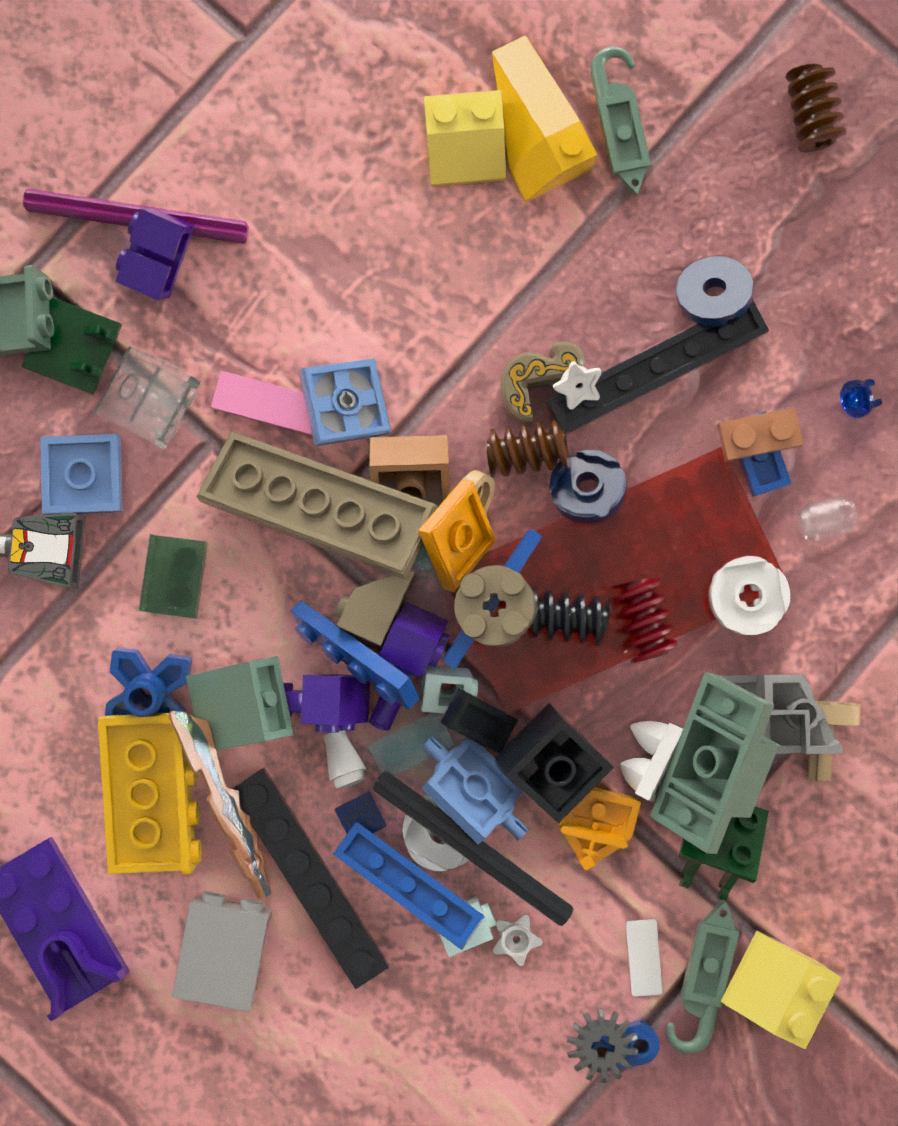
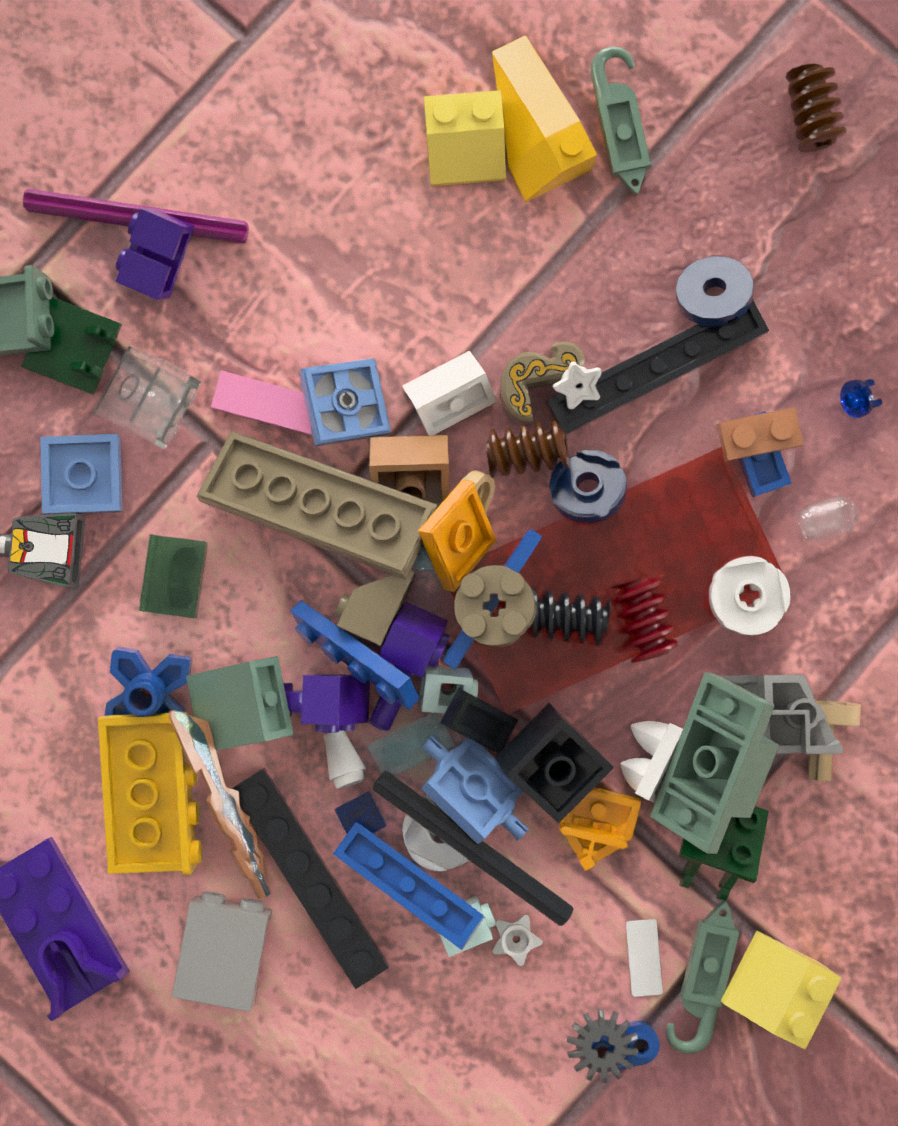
(450, 393): none -> white panel

